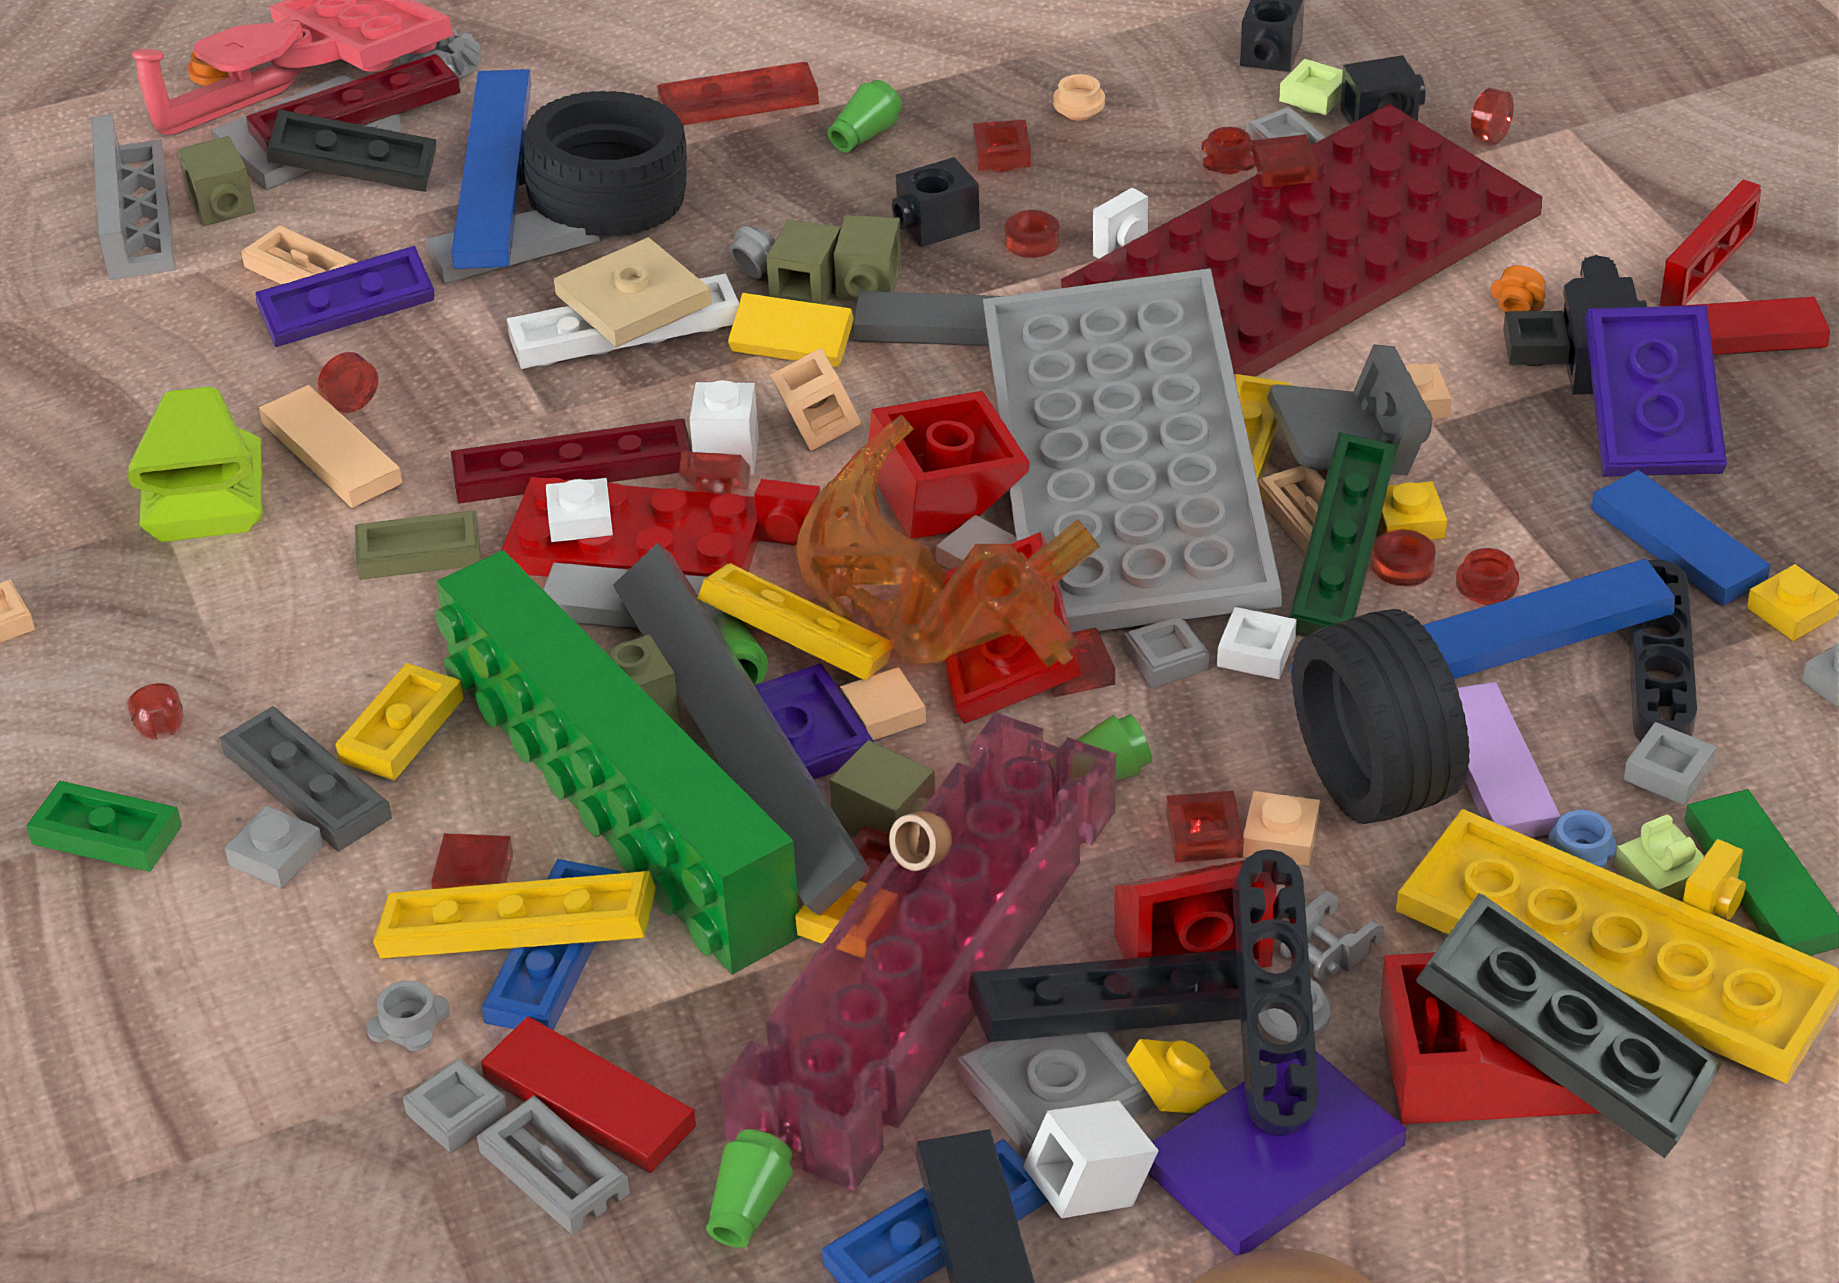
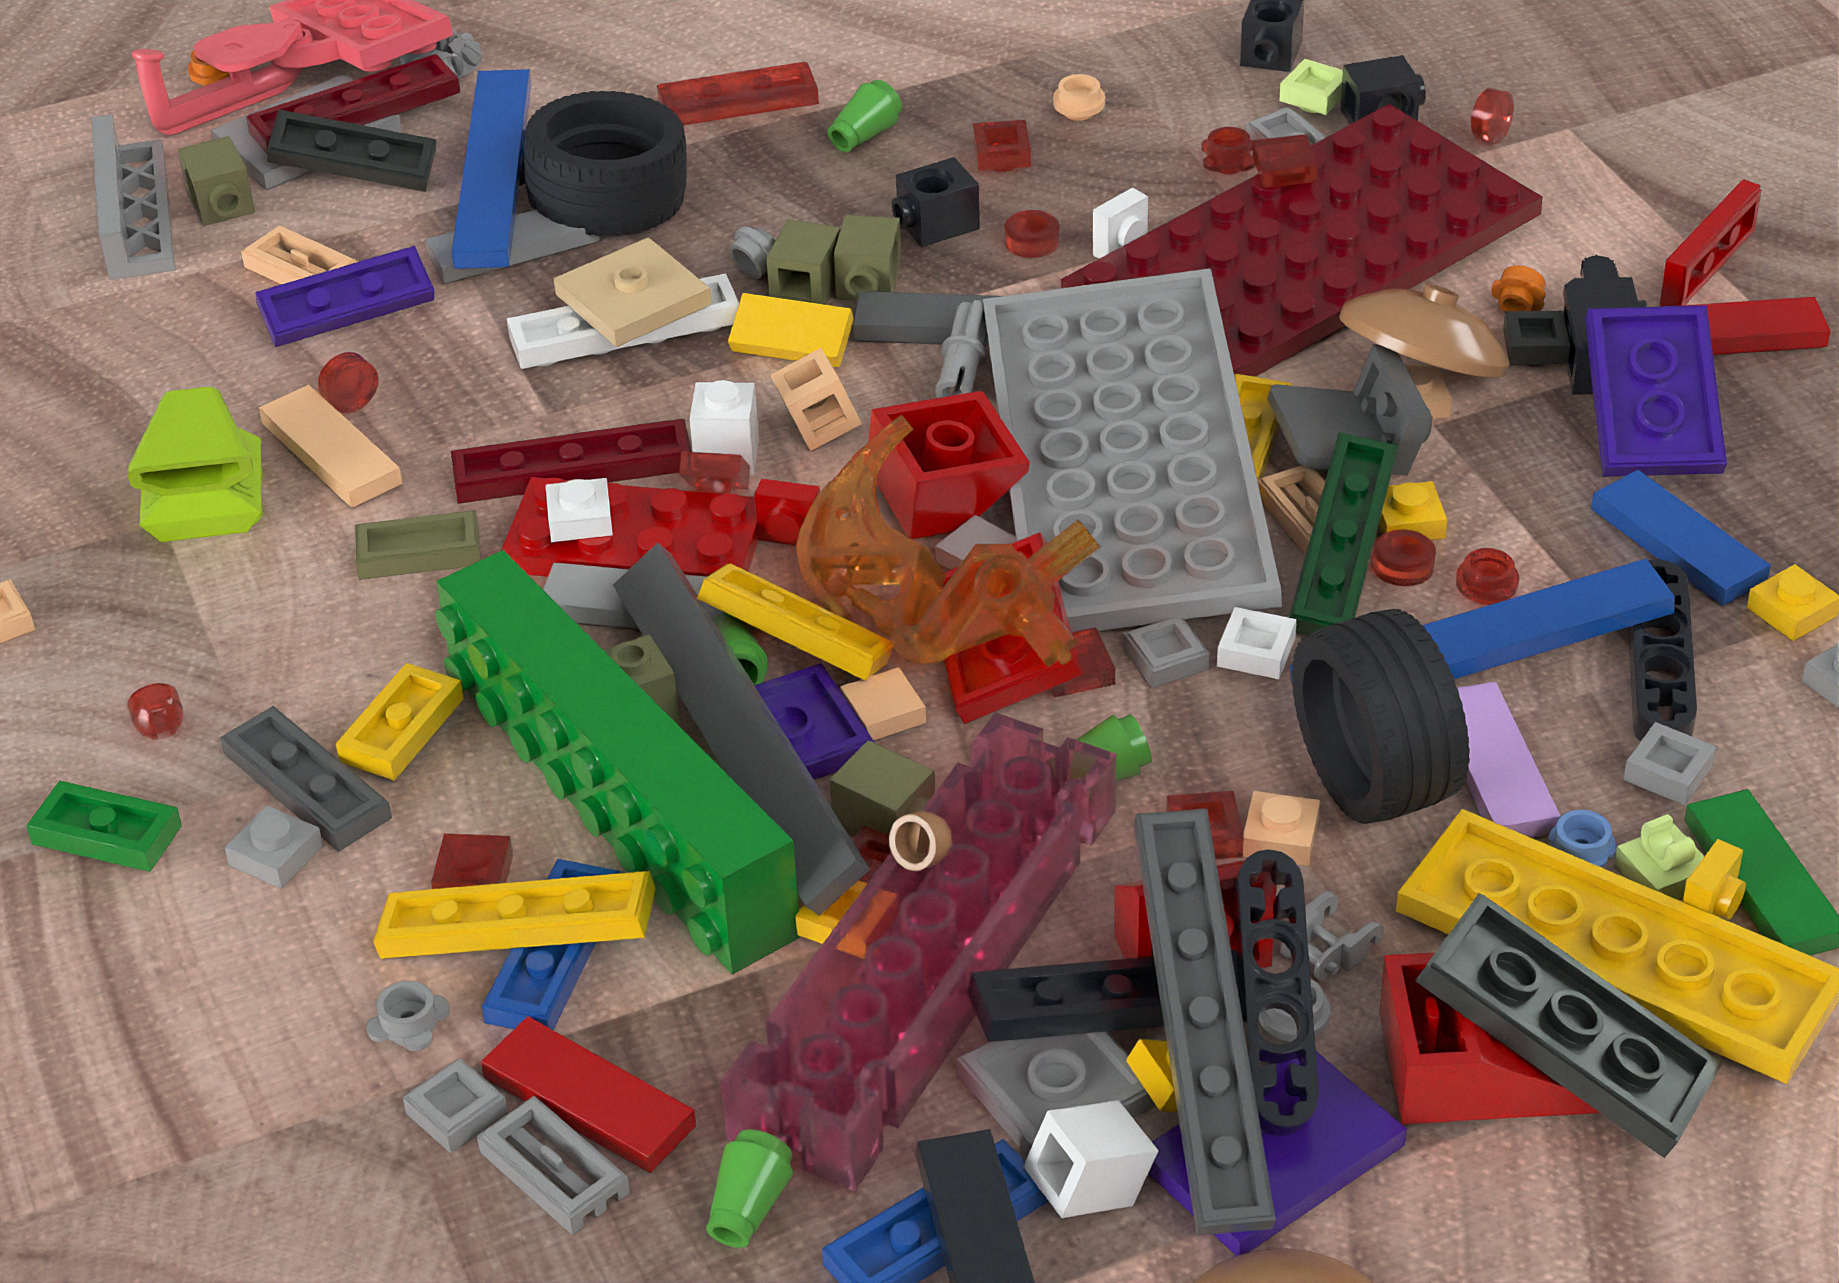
(963, 350): none -> light grey axle
(1203, 1024): none -> dark grey tile
(1428, 329): none -> medium nougat dish

